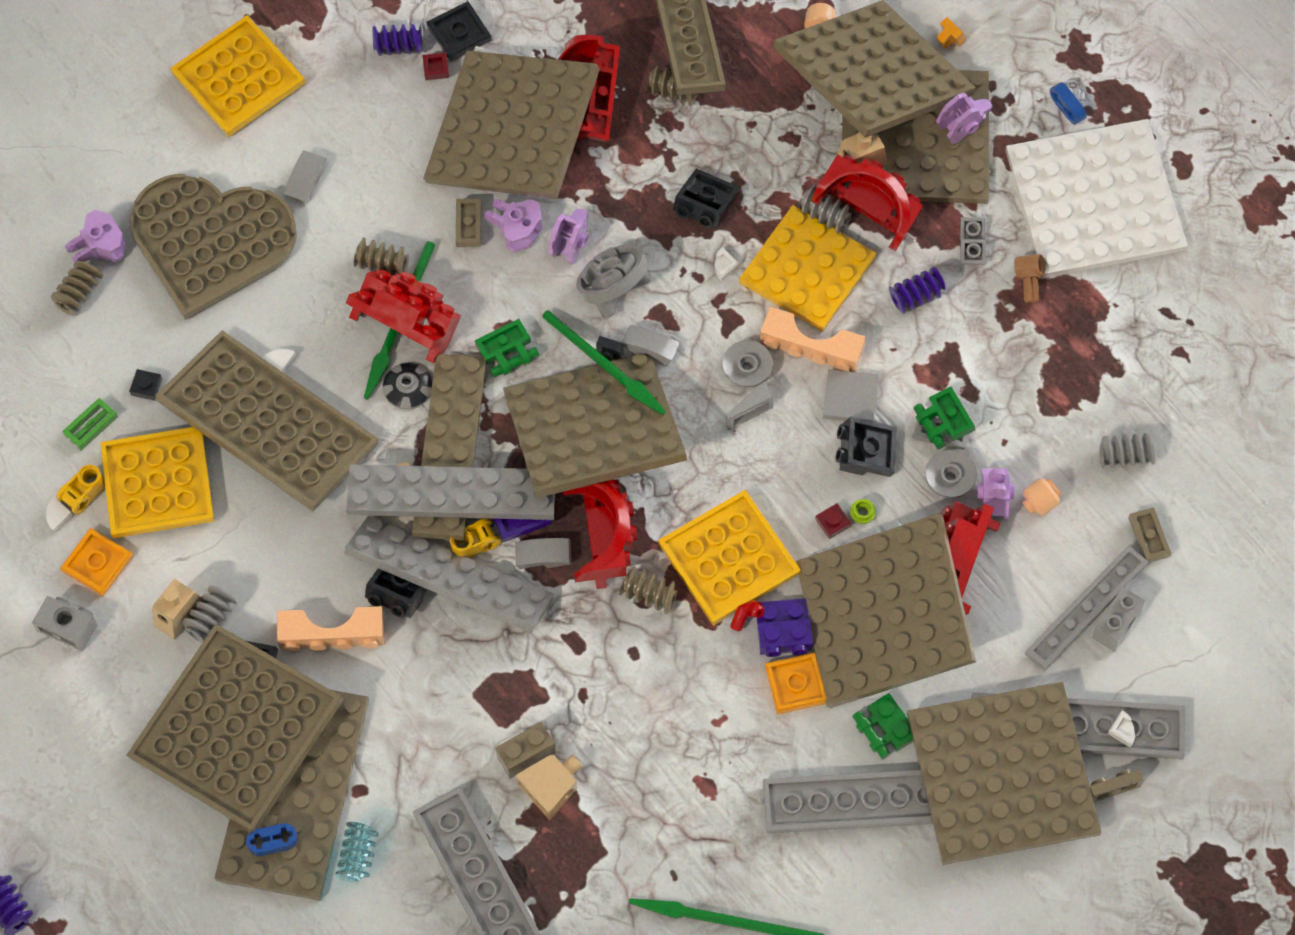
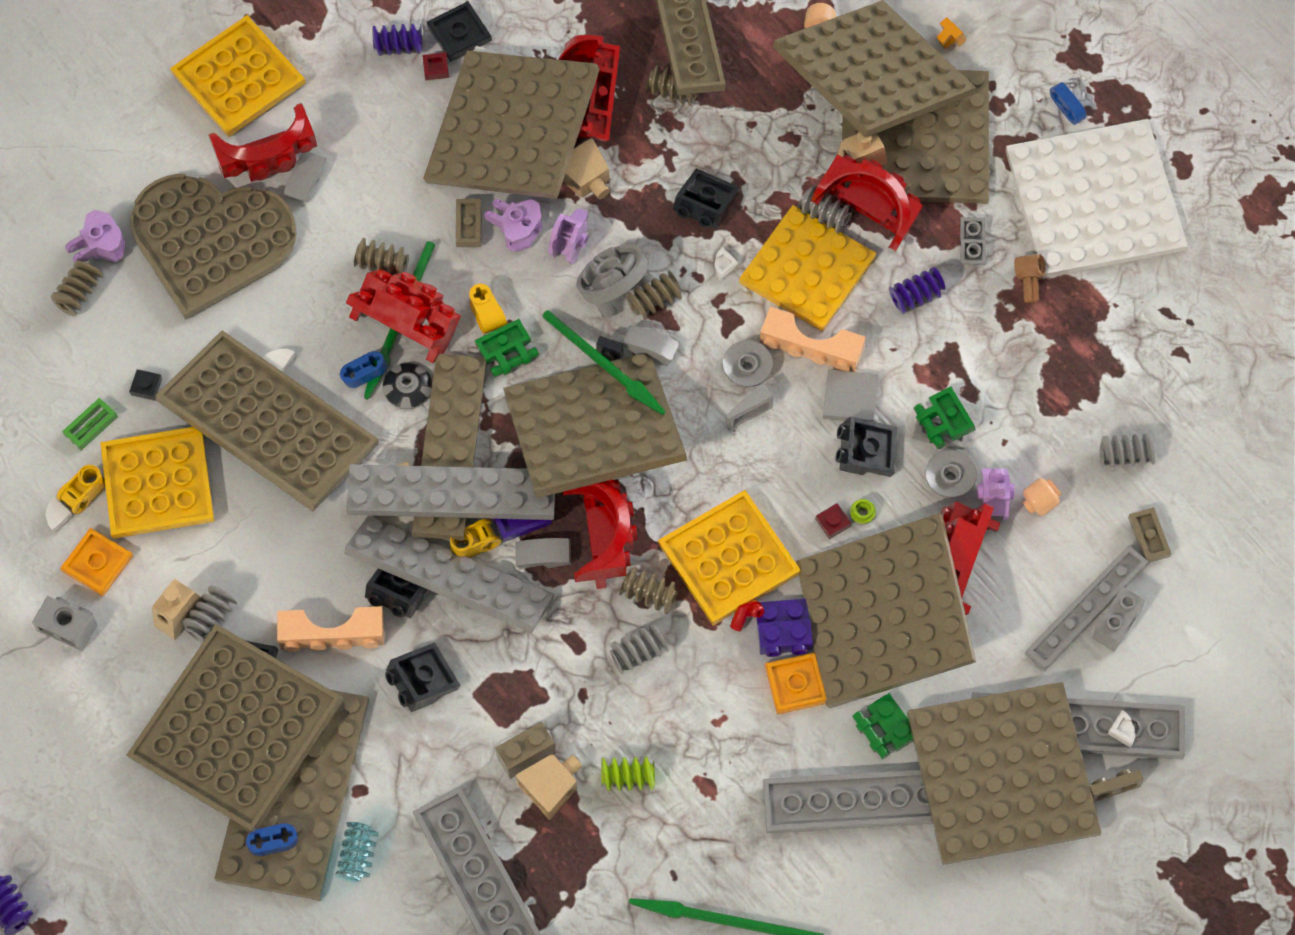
(266, 155): none -> red piece
(363, 369): none -> blue beam
(421, 677): none -> black plate
(486, 310): none -> yellow piece
(587, 171): none -> tan torso
(627, 773): none -> lime piece
(638, 647): none -> light grey piece
(654, 294): none -> dark tan piece
(962, 116): lavender hinge -> none

